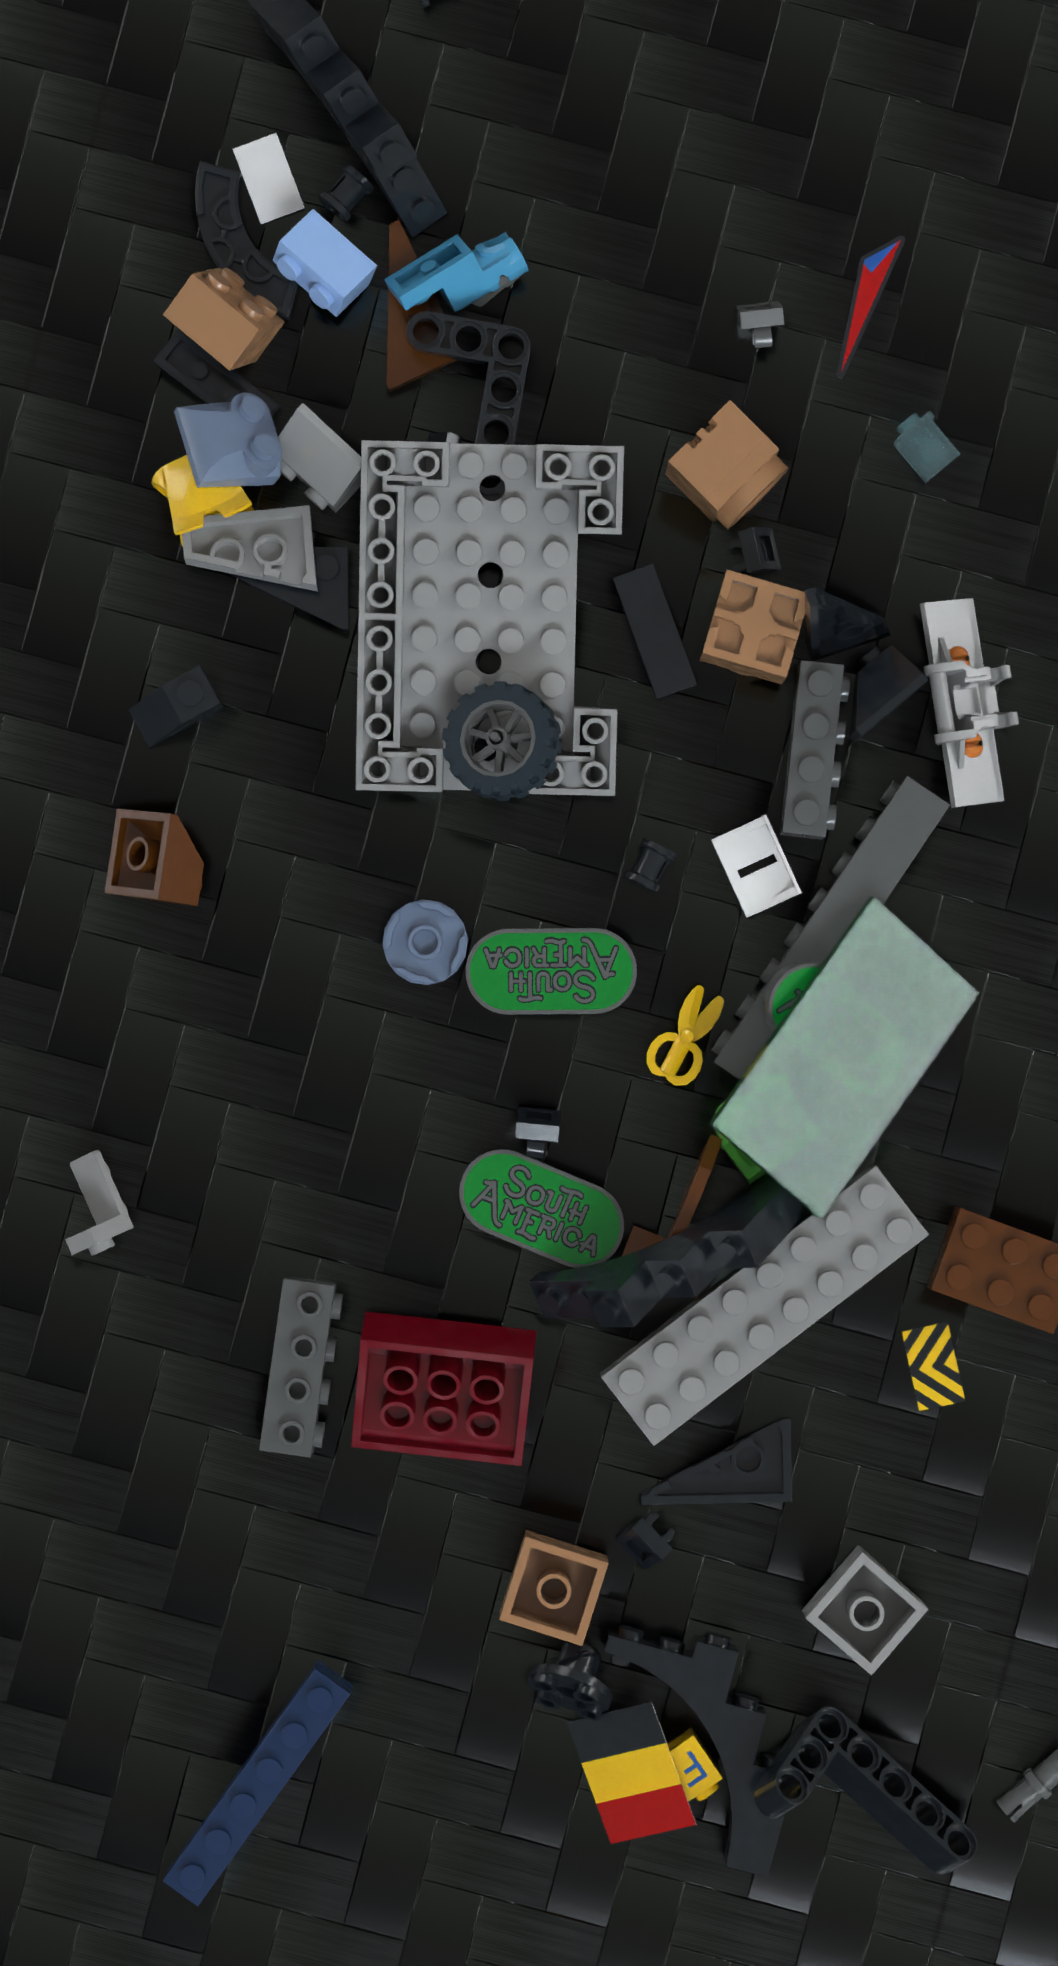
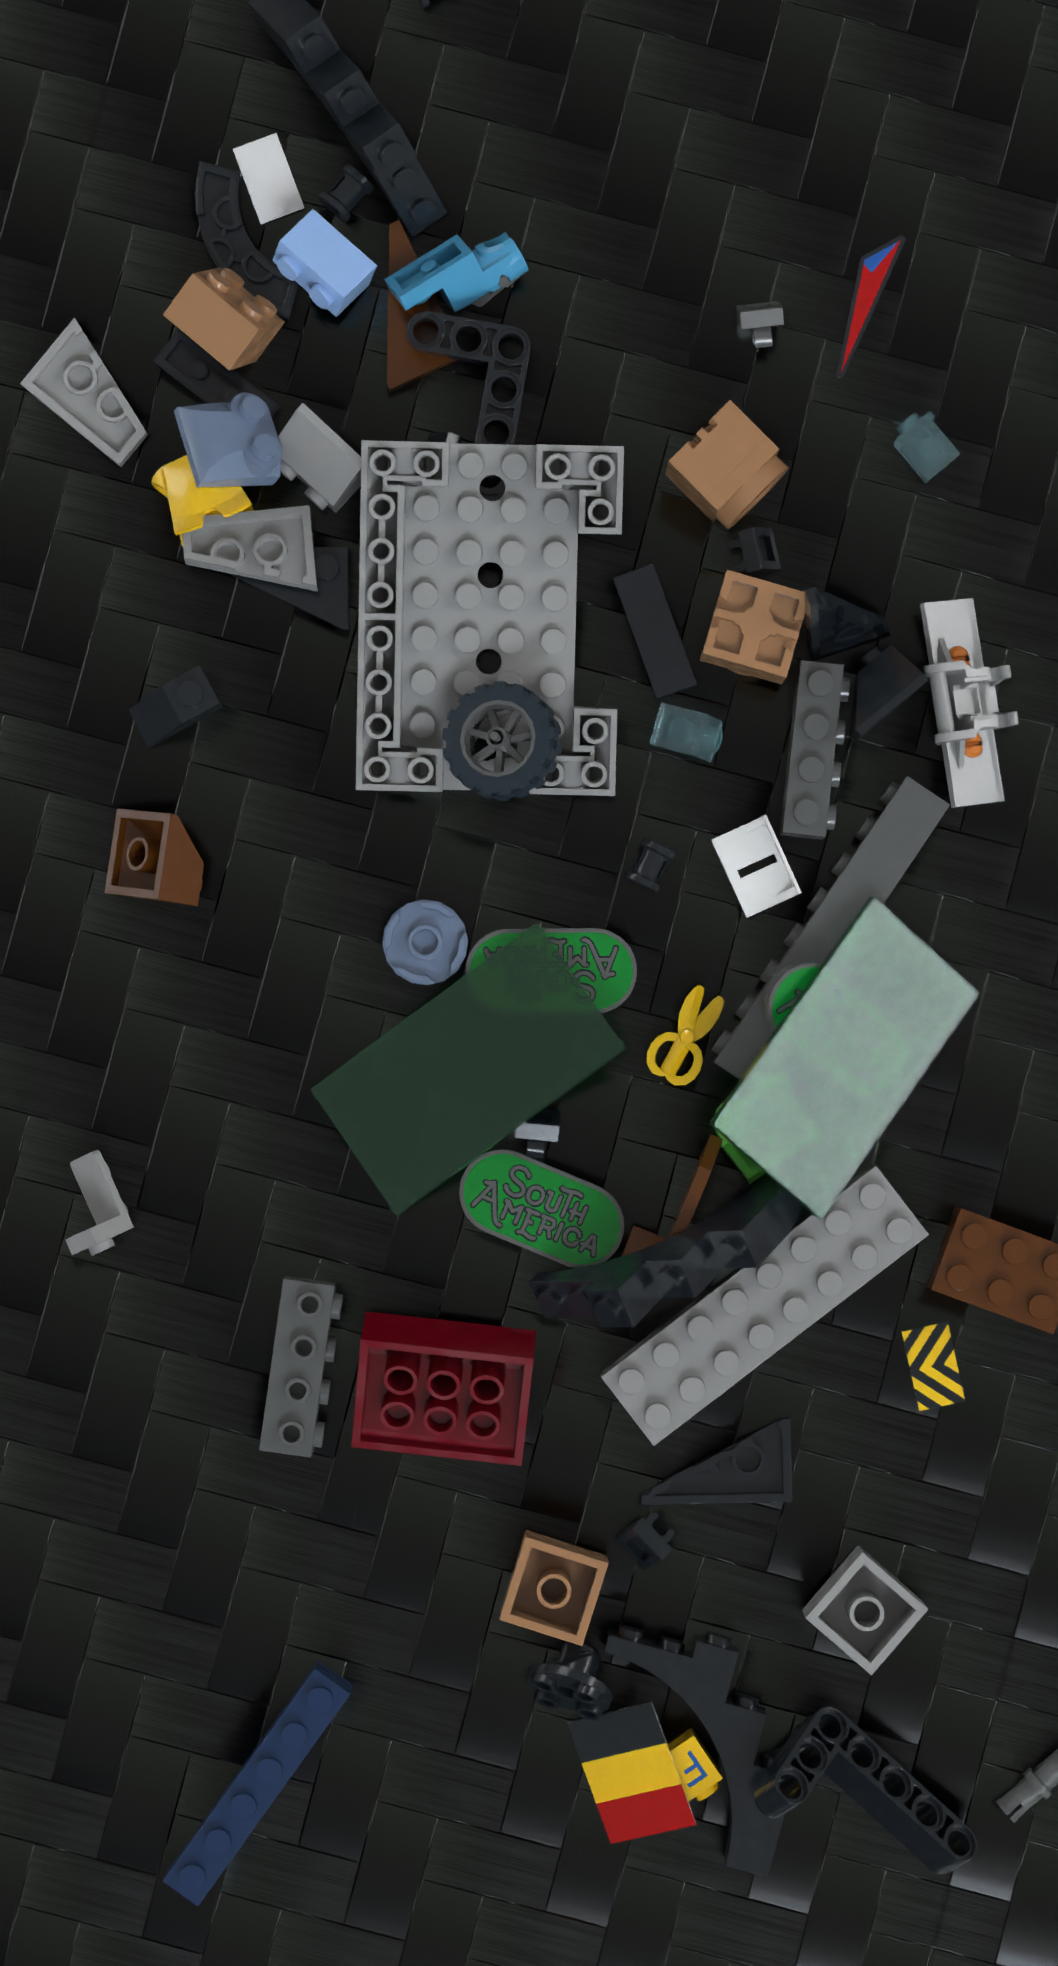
(84, 395): none -> light grey wing
(467, 1069): none -> clear green piece
(687, 732): none -> clear light blue bracket

